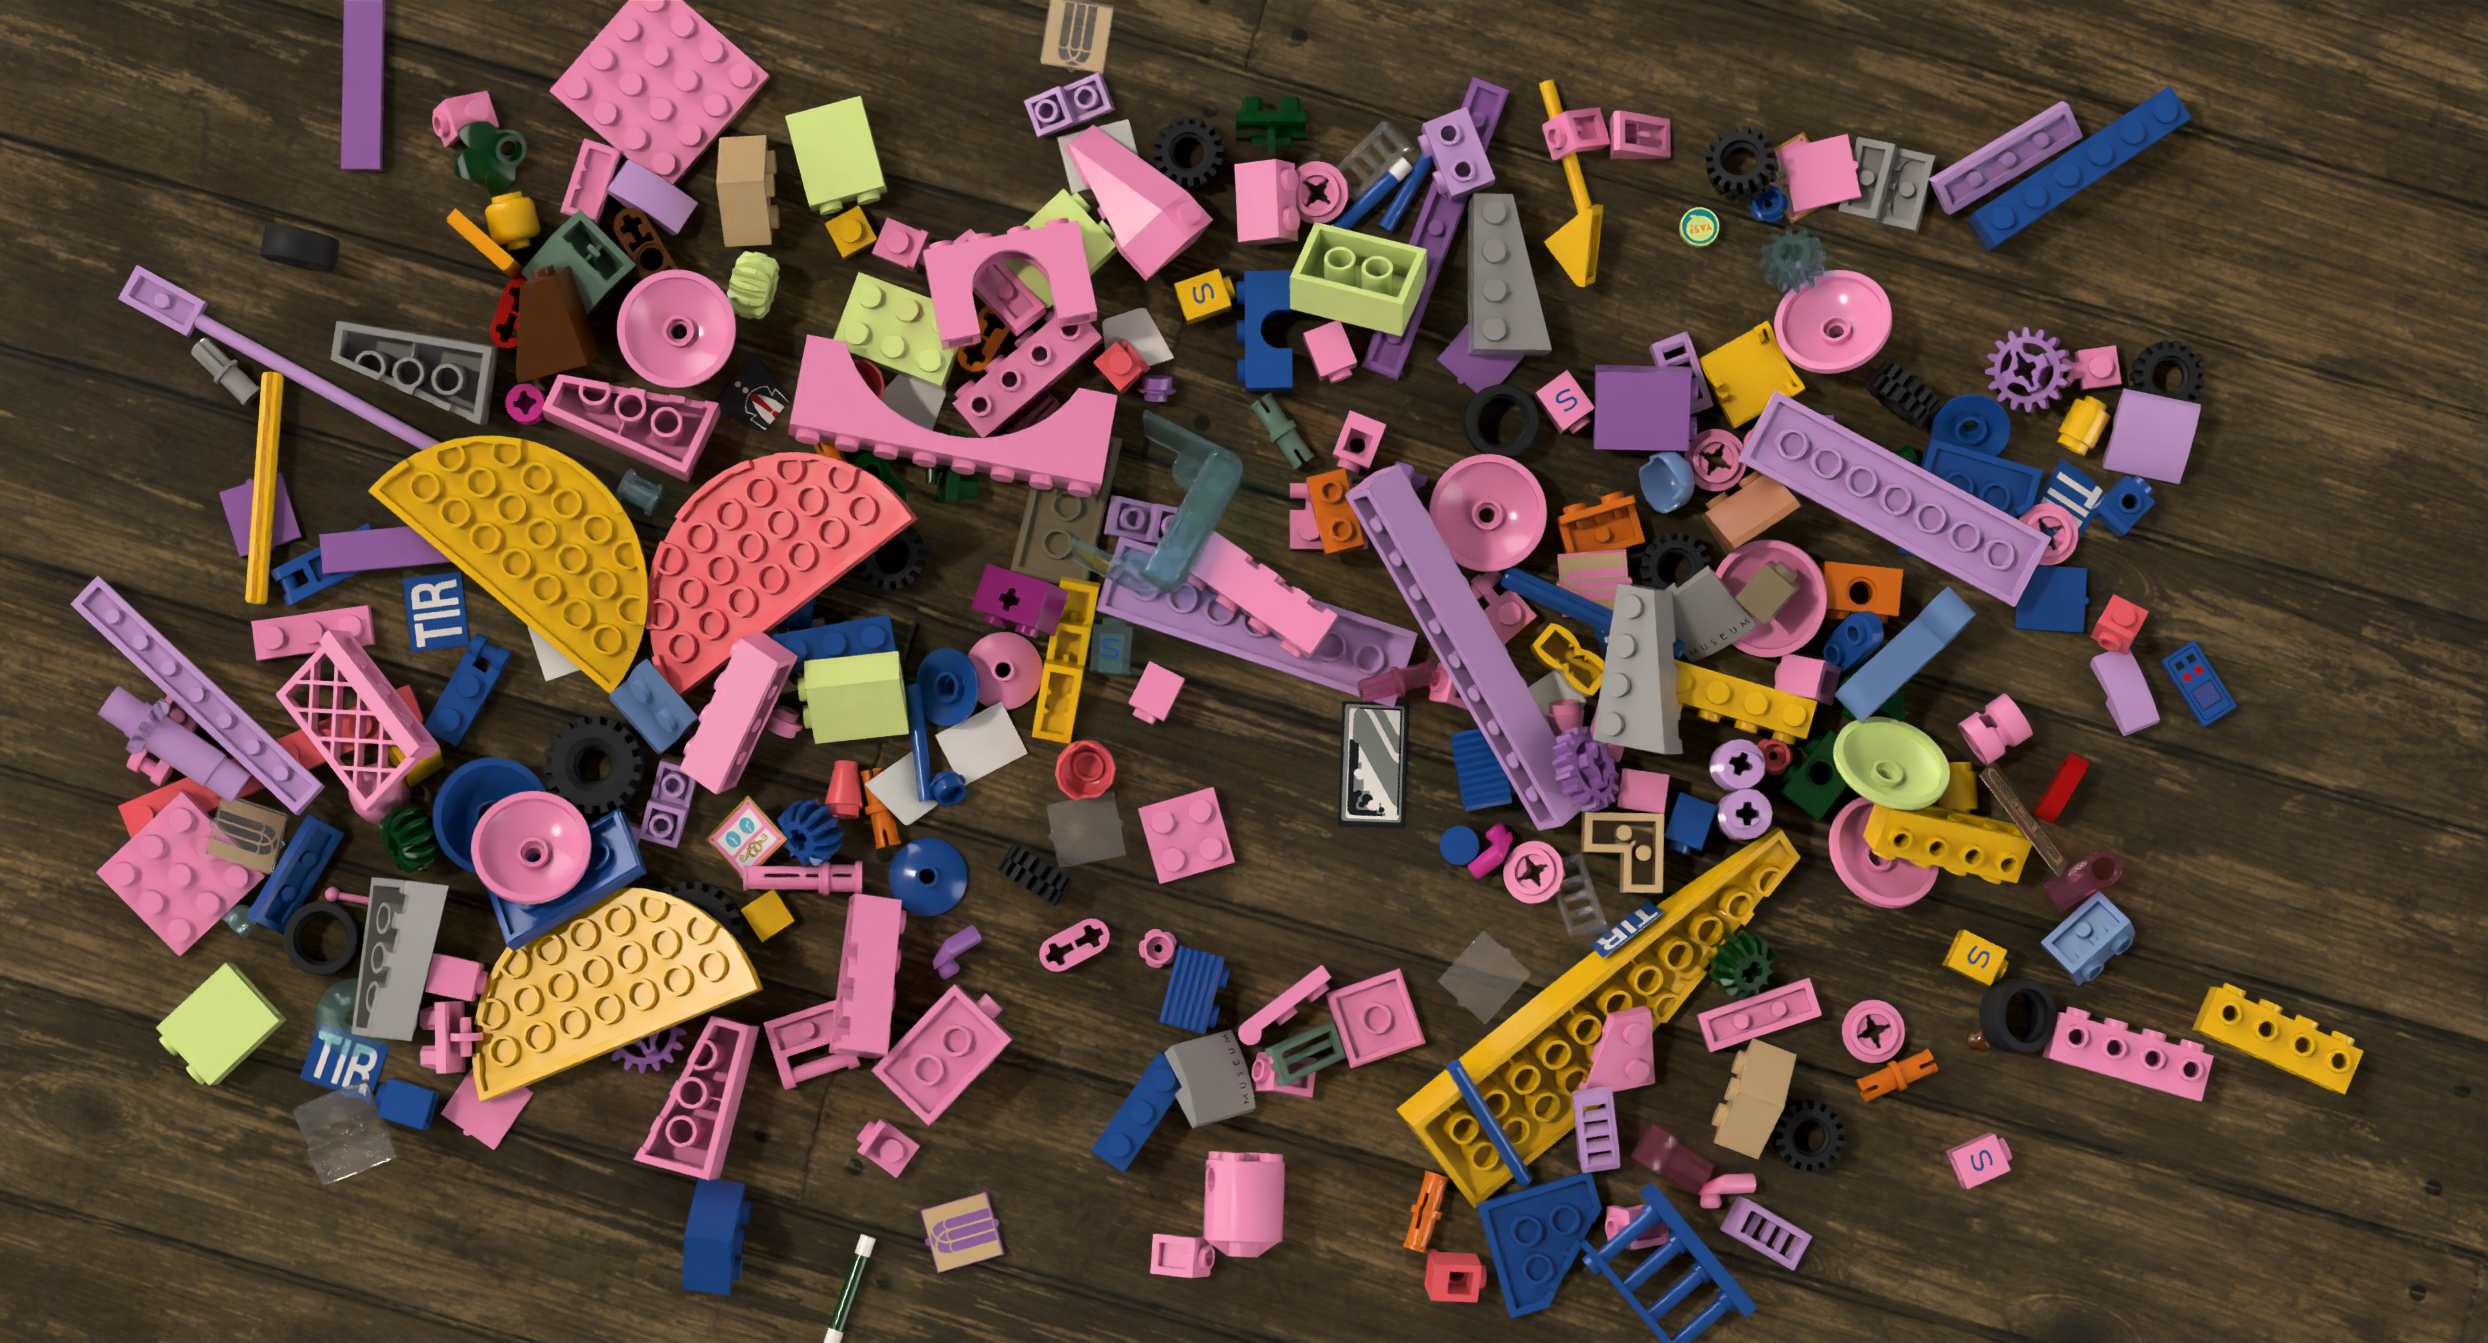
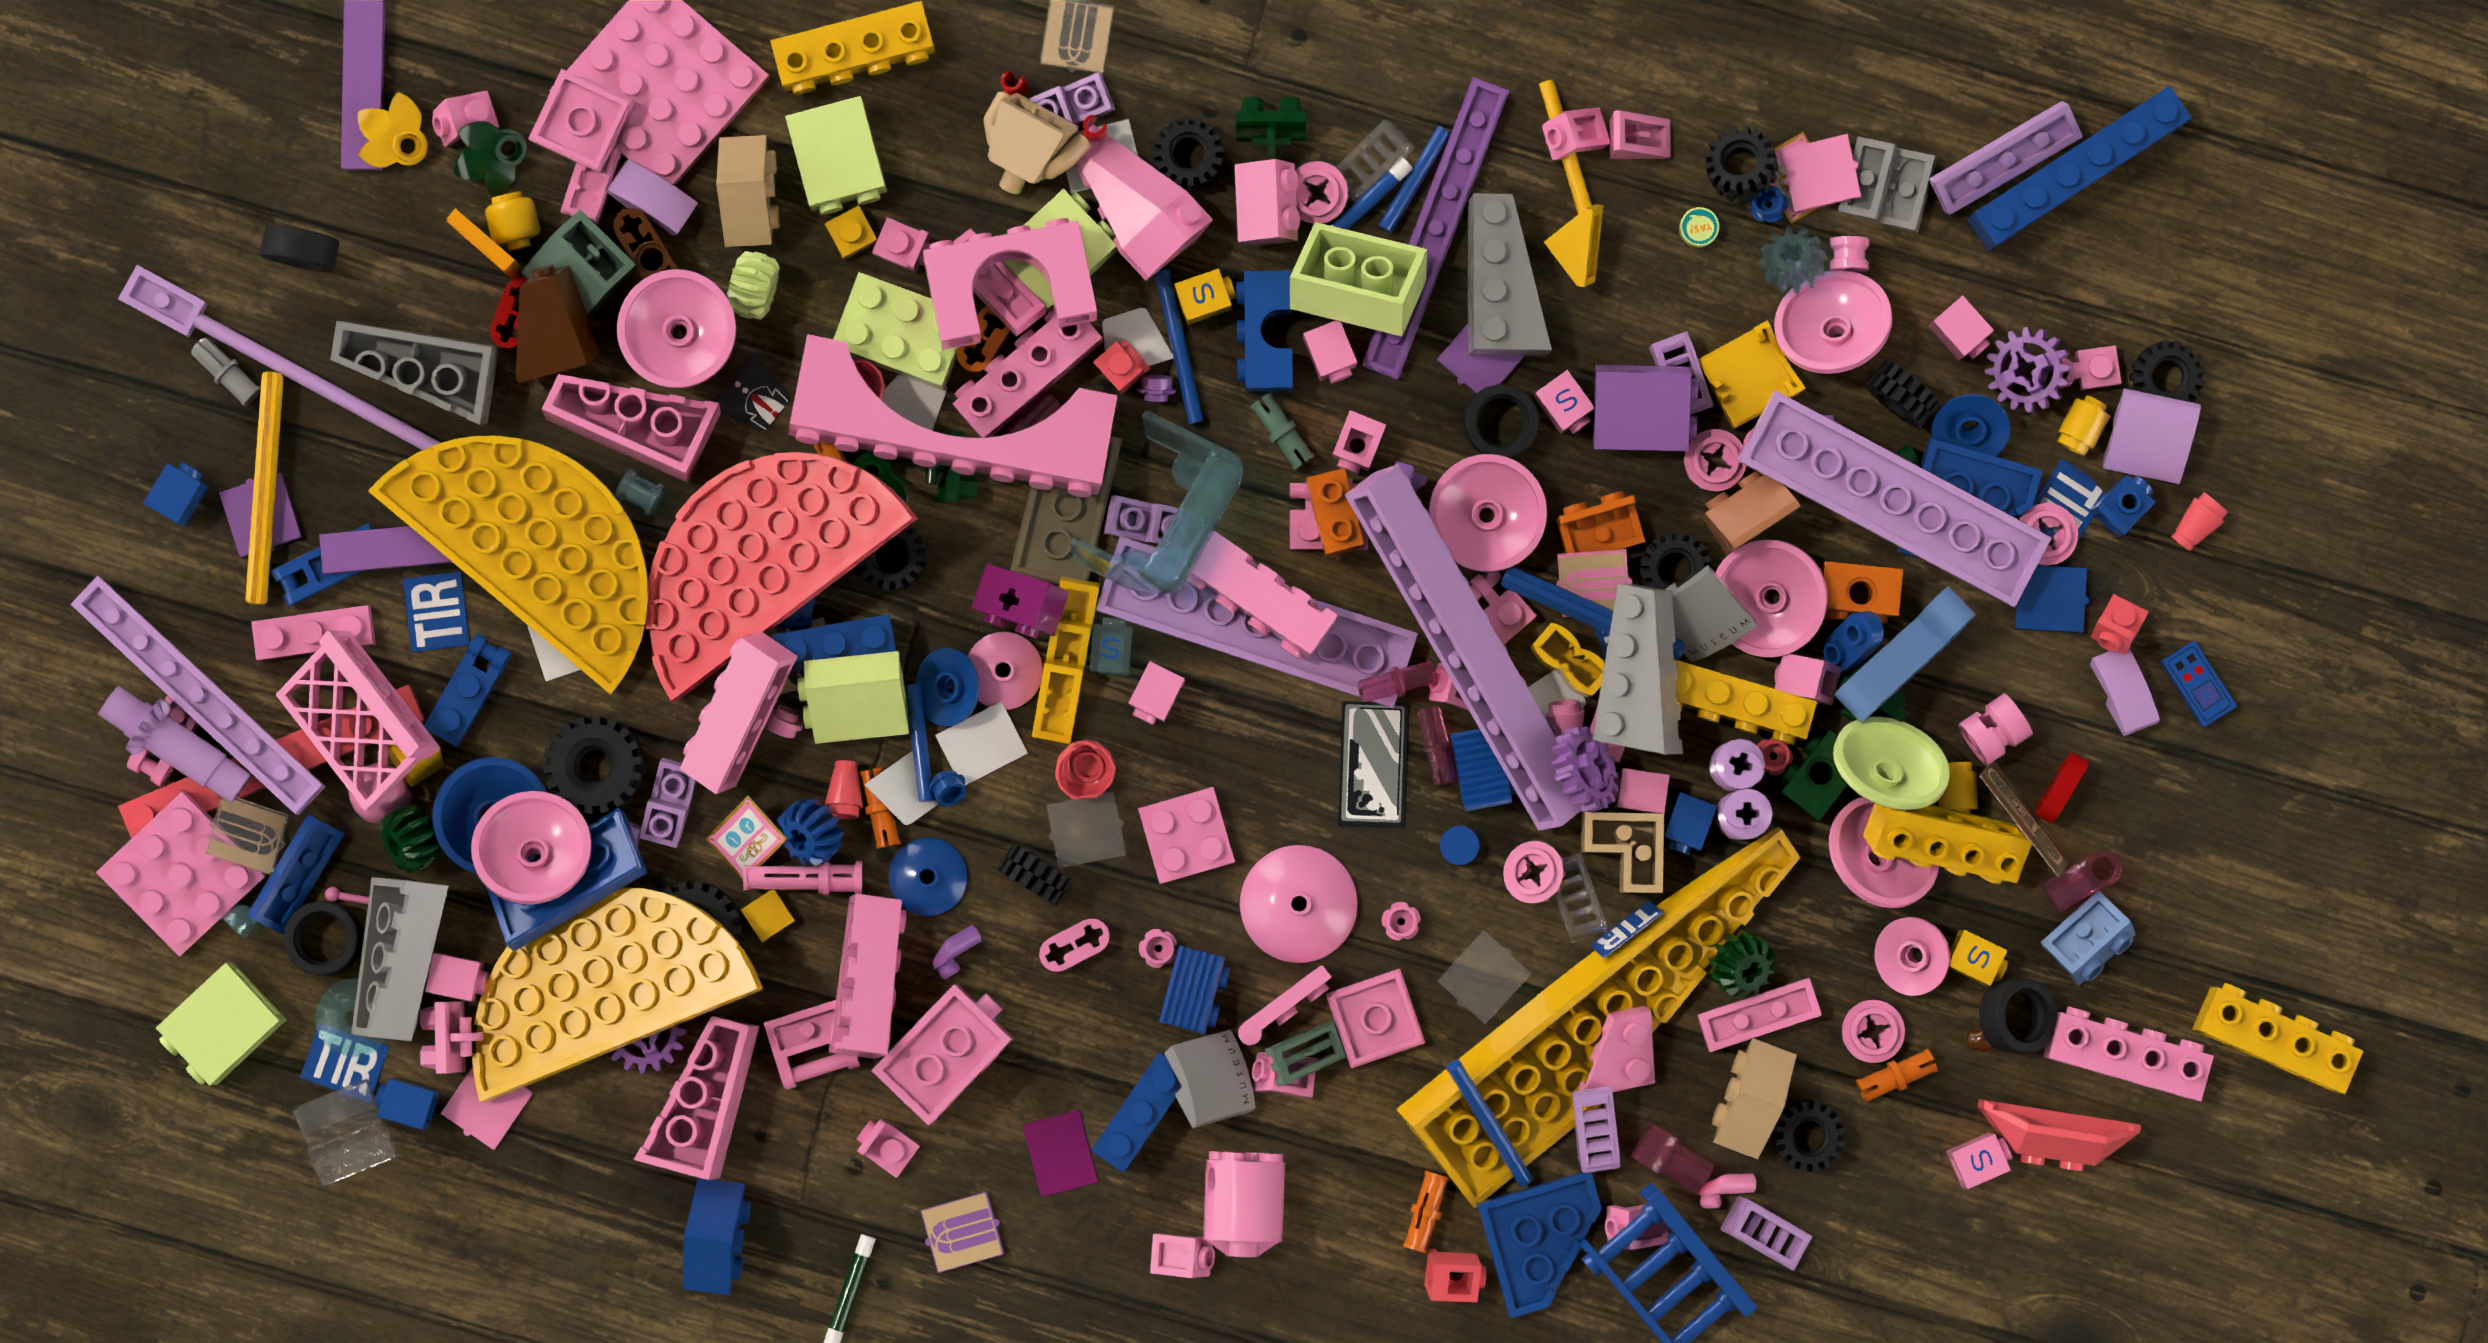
(177, 493): none -> blue brick
(388, 129): none -> yellow plate
(532, 409): dark pink wheel -> none
(581, 121): none -> bright pink tile
(653, 707): medium blue bracket -> none
(853, 47): none -> yellow brick
(1030, 139): none -> tan torso
(1060, 1153): none -> magenta sticker
(1179, 347): none -> blue bar
(1268, 907): none -> bright pink dish
(1411, 918): none -> bright pink plate
(1437, 746): none -> clear pink axle
(1456, 154): lavender brick -> none
(1495, 854): dark pink arm -> none
(1667, 481): medium blue hair -> none
(1769, 591): dark tan brick -> none
(1849, 253): none -> bright pink wheel
(1896, 960): none -> bright pink dish
(1962, 329): none -> bright pink brick
(2056, 1134): none -> coral wedge
(2199, 521): none -> coral cone

